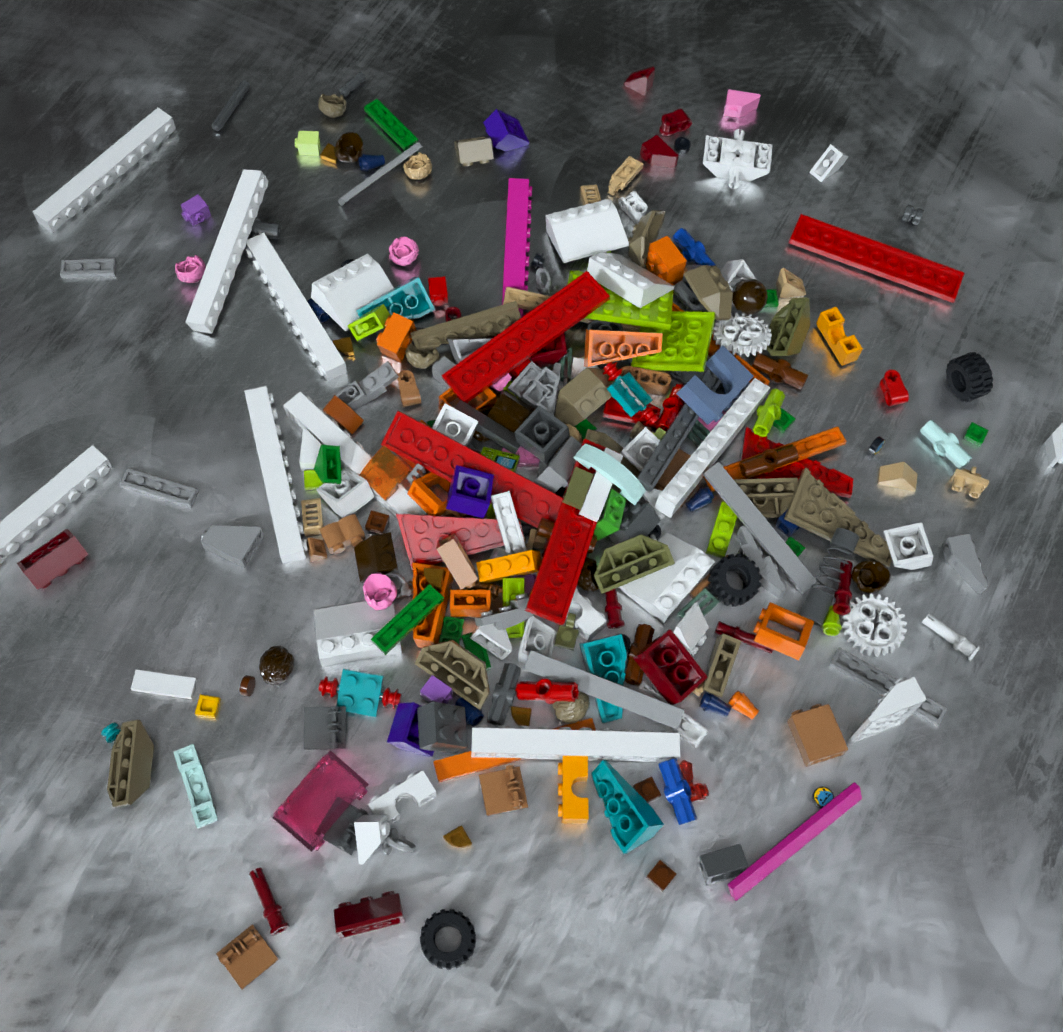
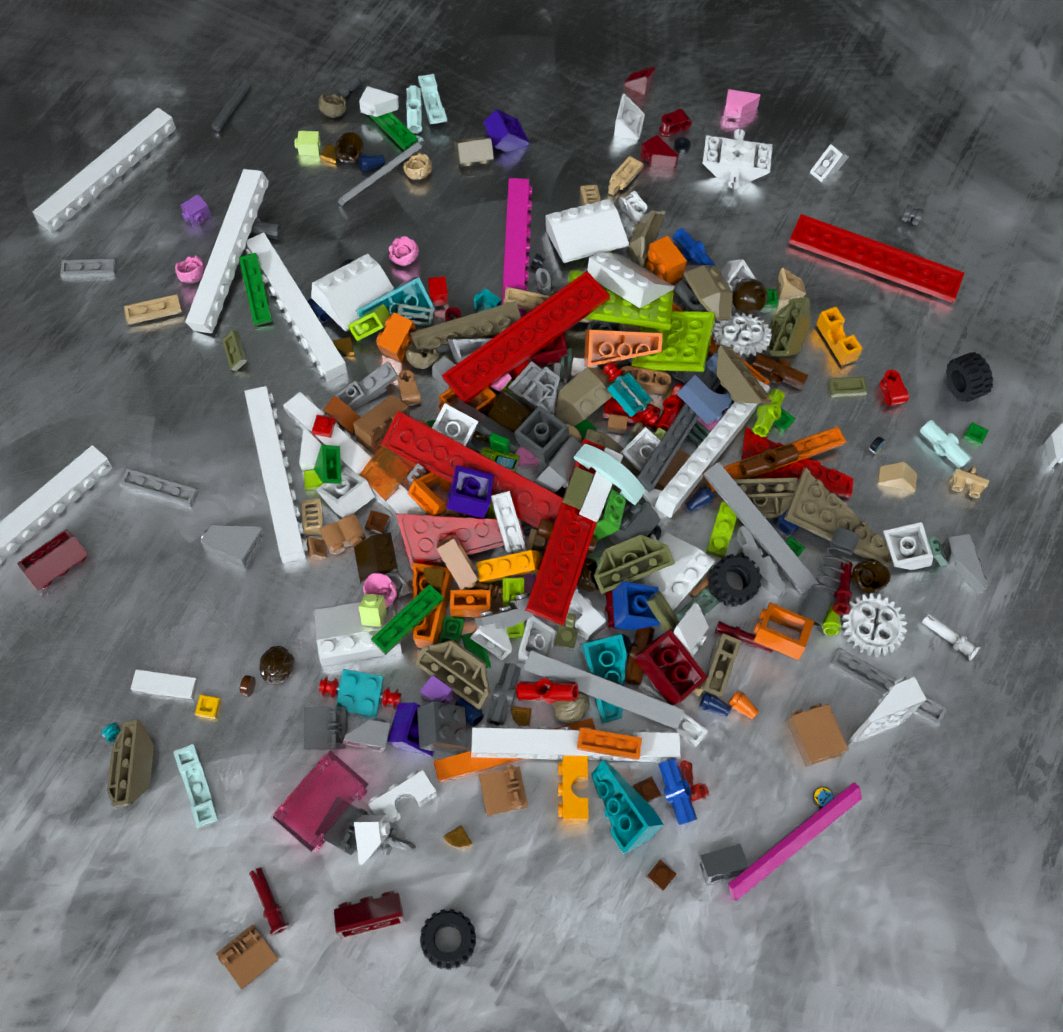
(152, 309): none -> tan plate
(234, 350): none -> olive plate
(255, 289): none -> green plate
(323, 426): none -> red plate
(369, 735): none -> light grey slope
(373, 610): none -> yellowish green brick
(374, 425): none -> medium nougat wedge
(378, 102): none -> white slope
(414, 110): none -> light aqua piece
(430, 317): none -> sand green tile
(431, 99): none -> light aqua slope
(487, 299): none -> teal bracket
(499, 444): none -> green tile
(609, 743): none -> orange plate
(617, 423): none -> medium nougat slope
(629, 119): none -> white slope
(631, 606): none -> blue slope
(663, 611): none -> olive tile
(738, 378): none -> dark tan wedge
(847, 387): none -> olive tile
(938, 551): none -> sand green tile

